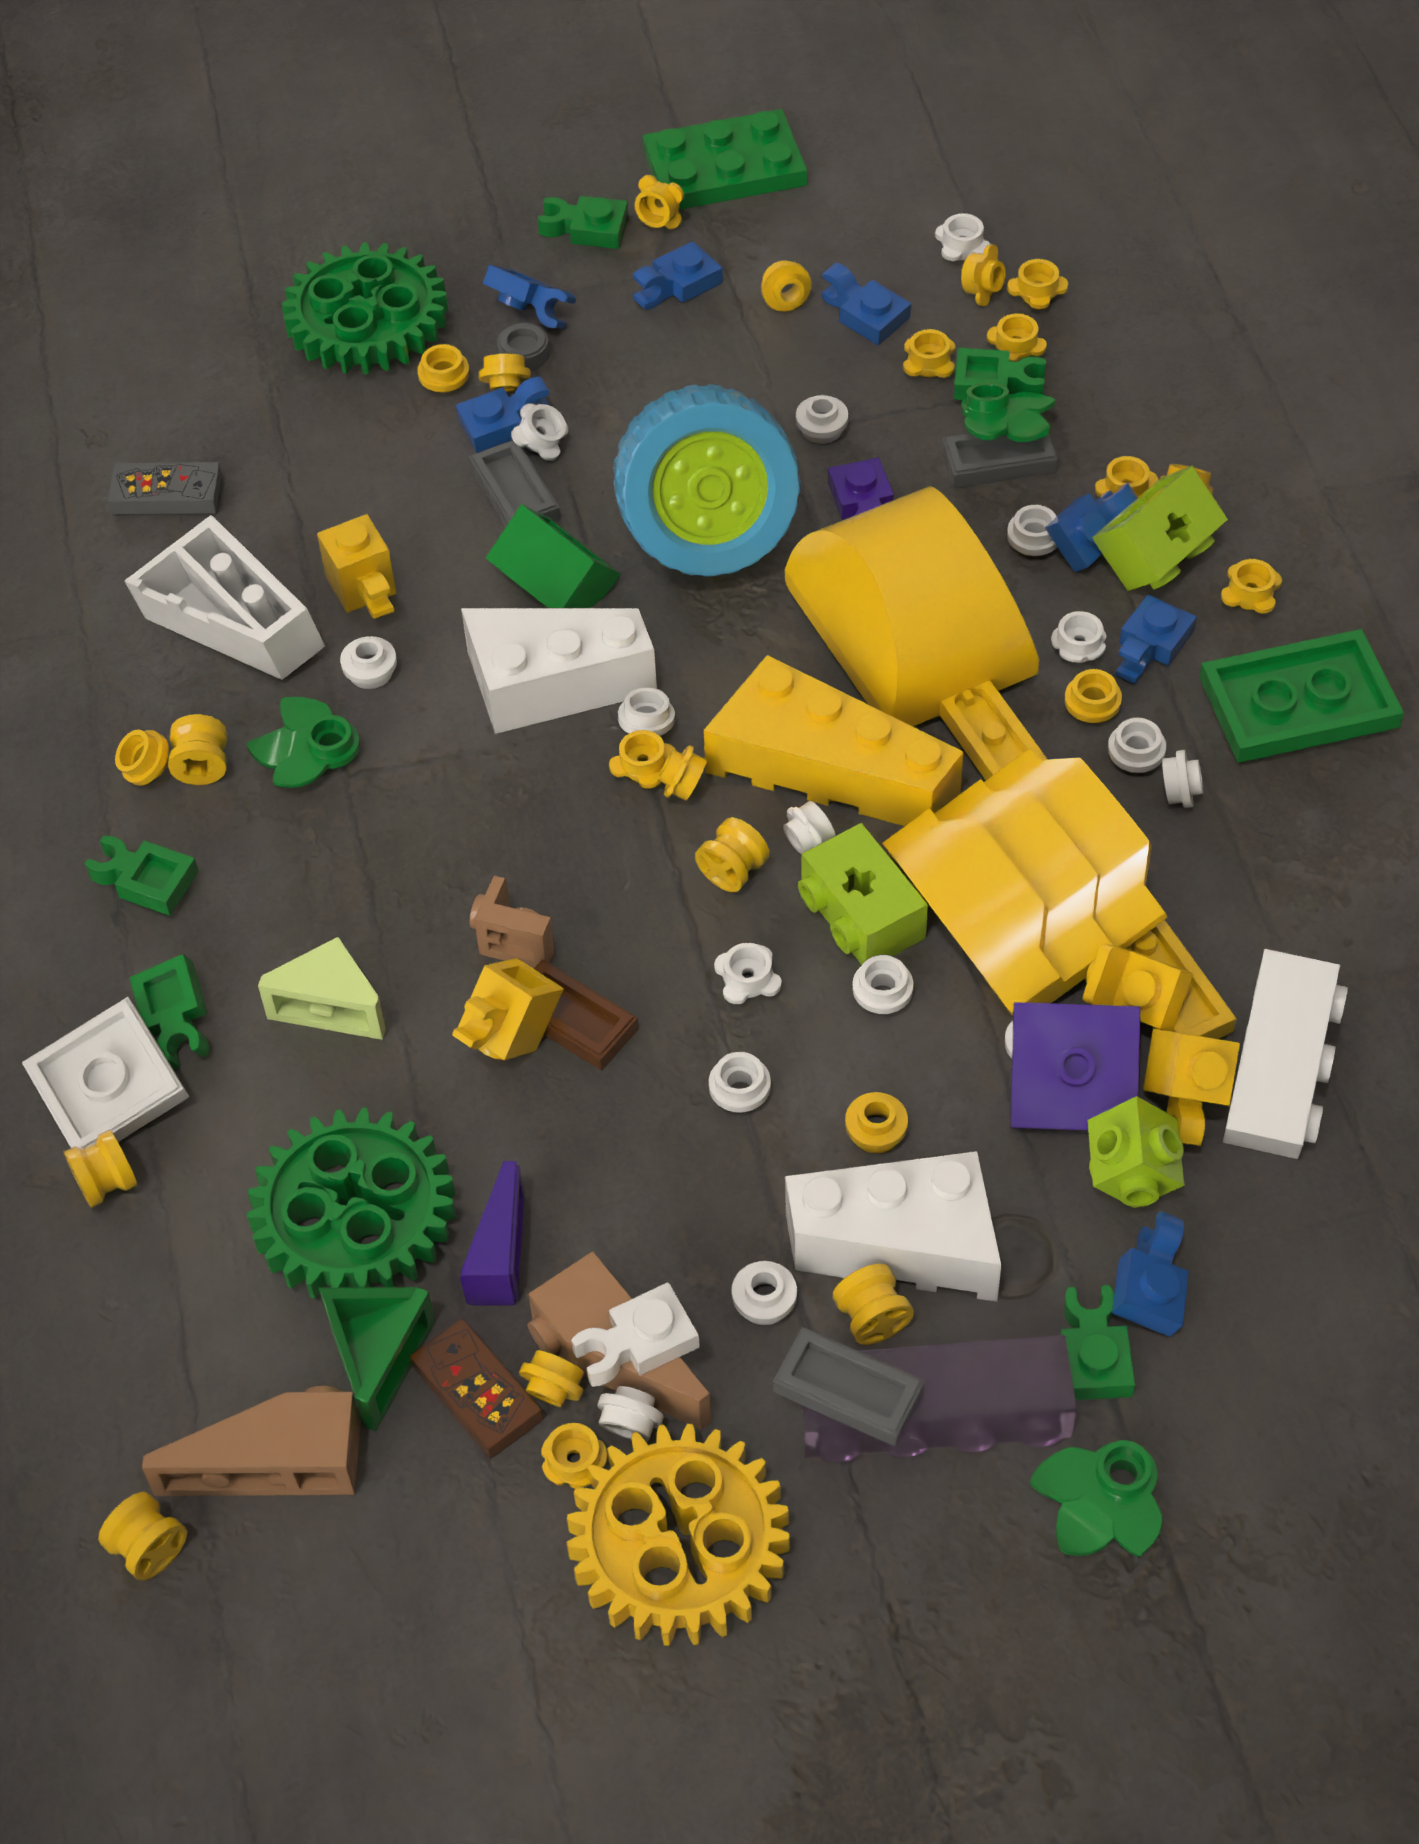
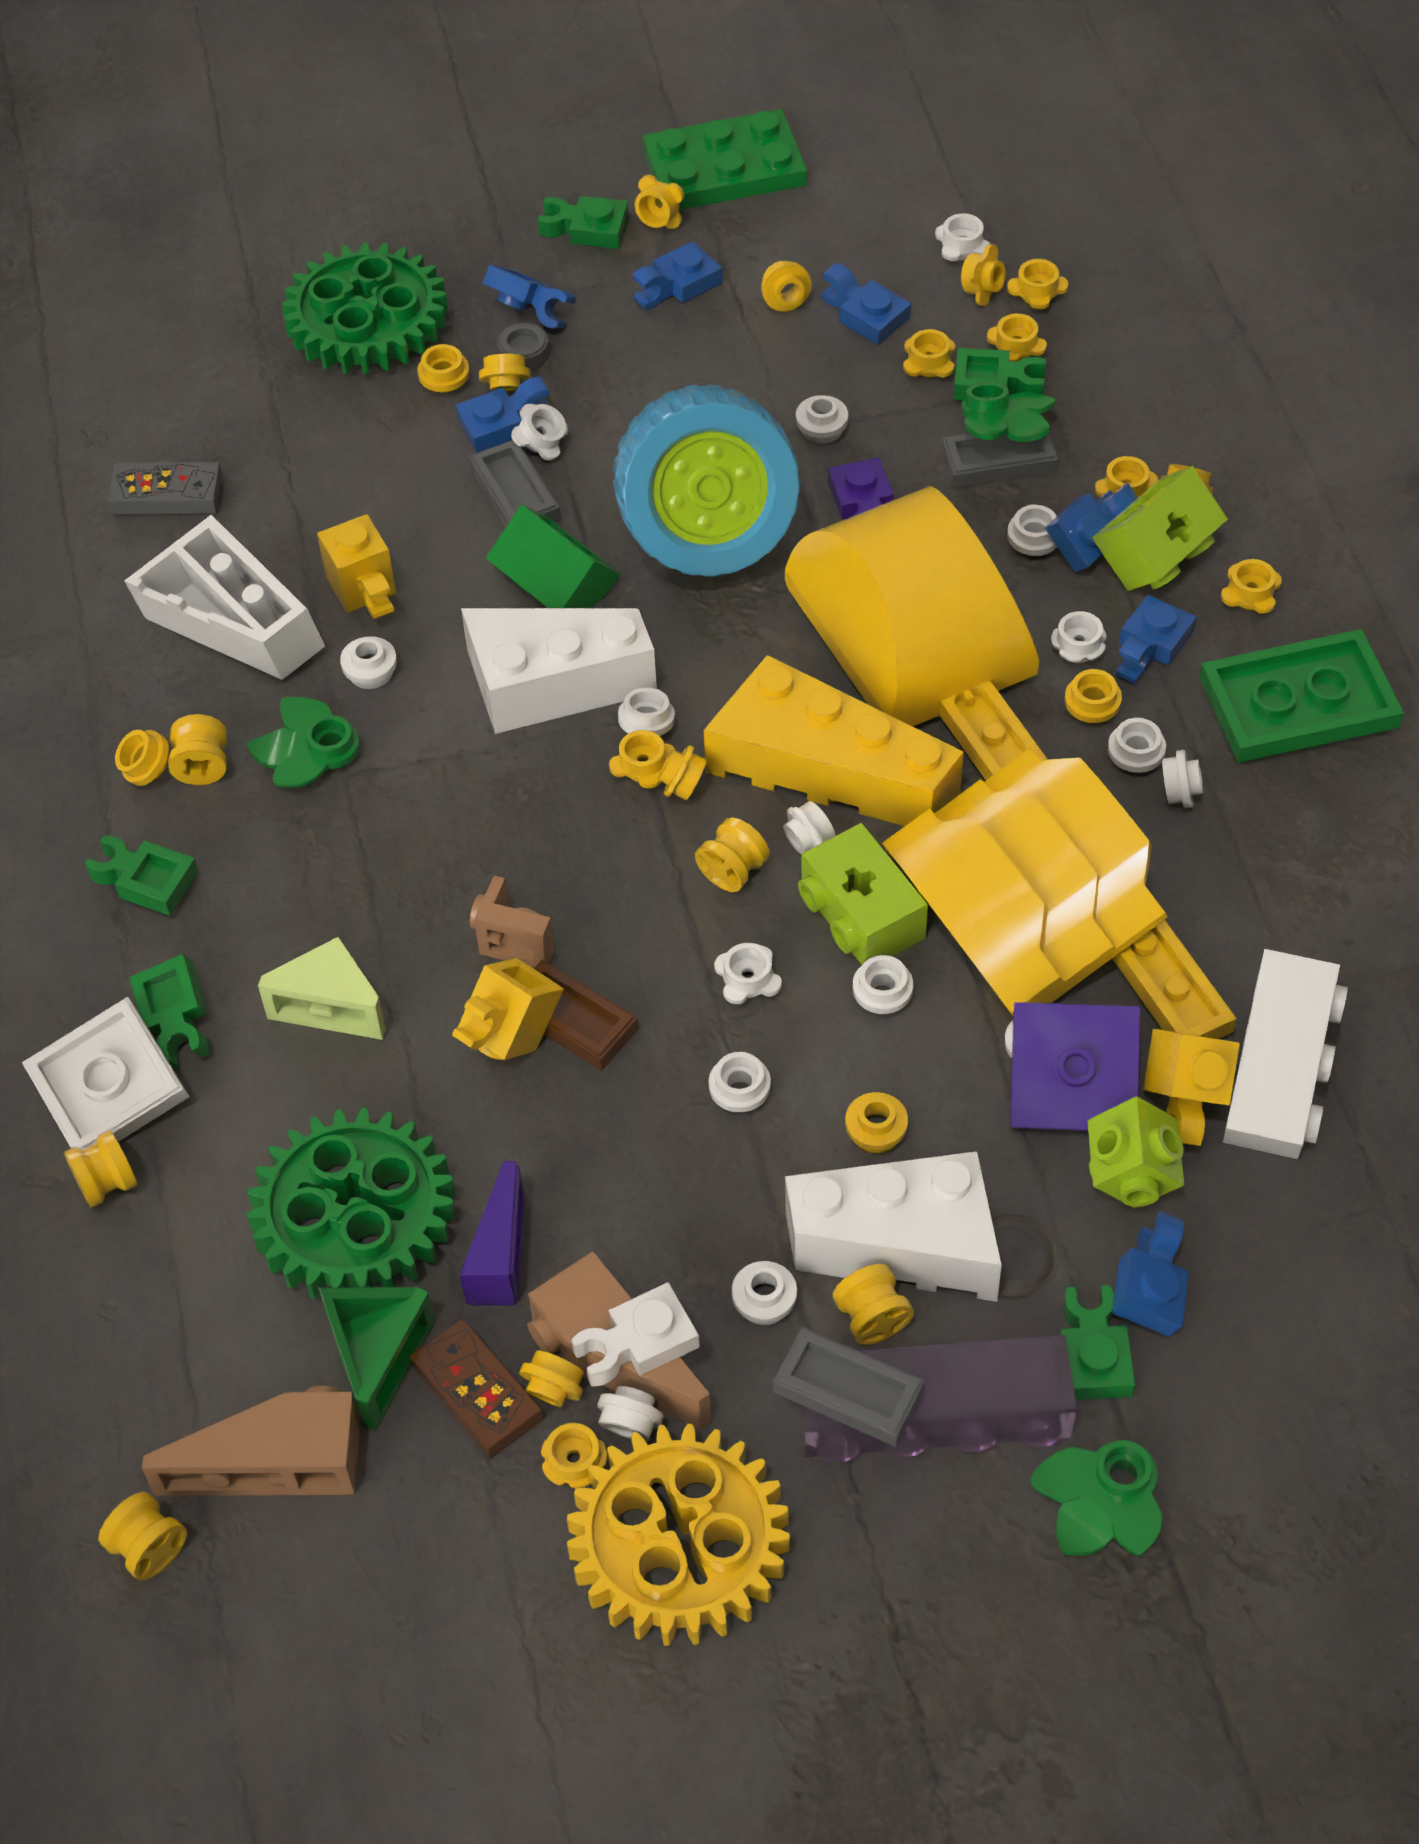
(1134, 979): yellow bracket -> none

